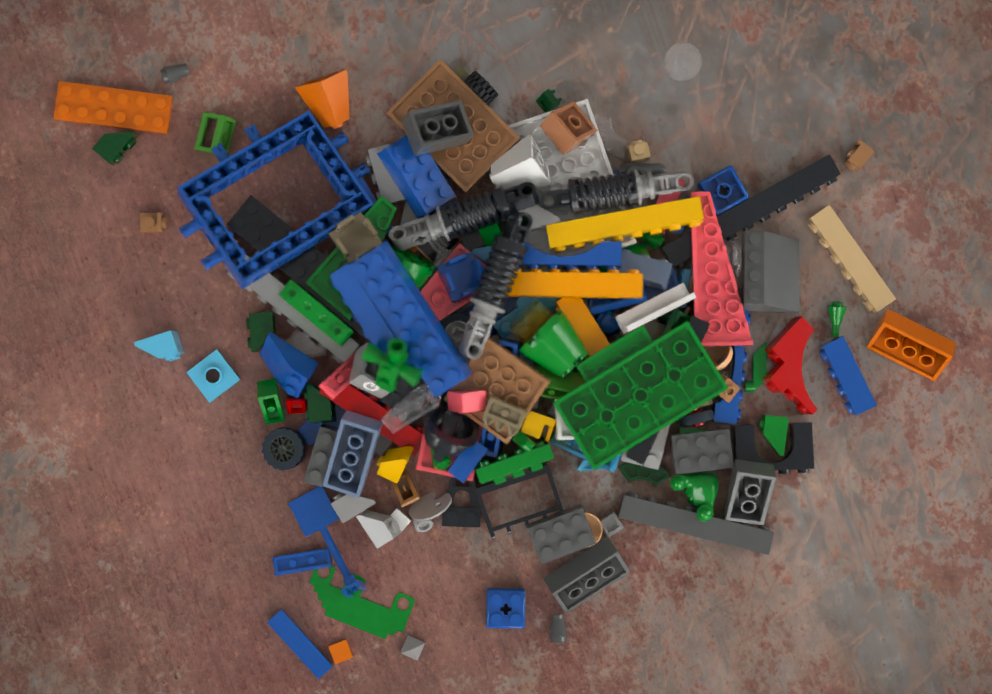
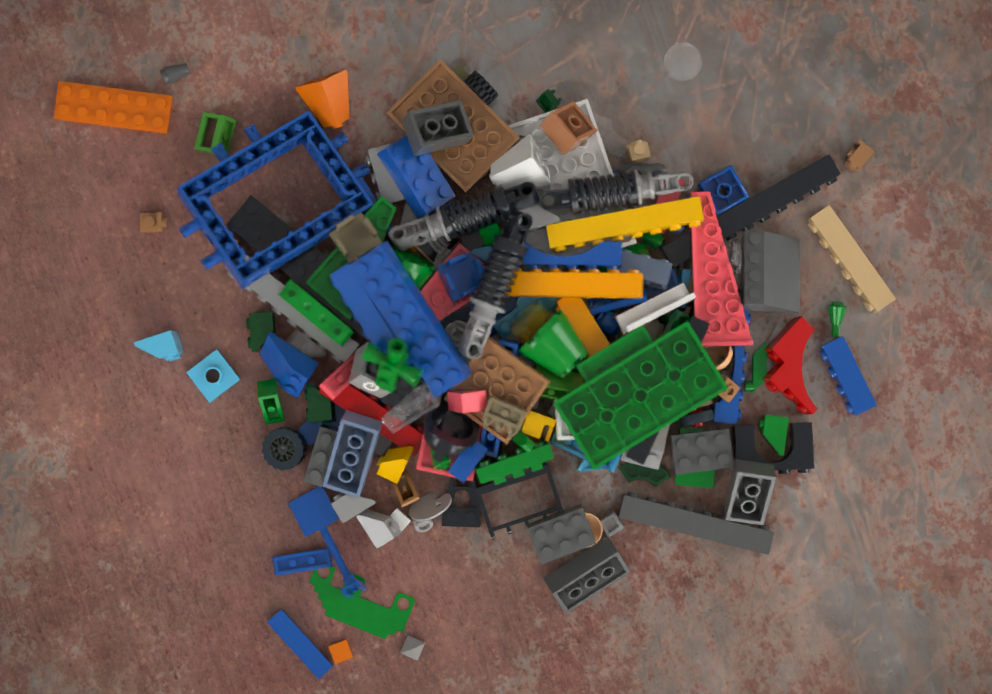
(114, 145): dark green slope -> none
(296, 405): red slope -> none
(497, 598): blue brick -> none
(558, 630): dark grey cone -> none
(700, 491): green head -> none
(911, 345): orange slope -> none

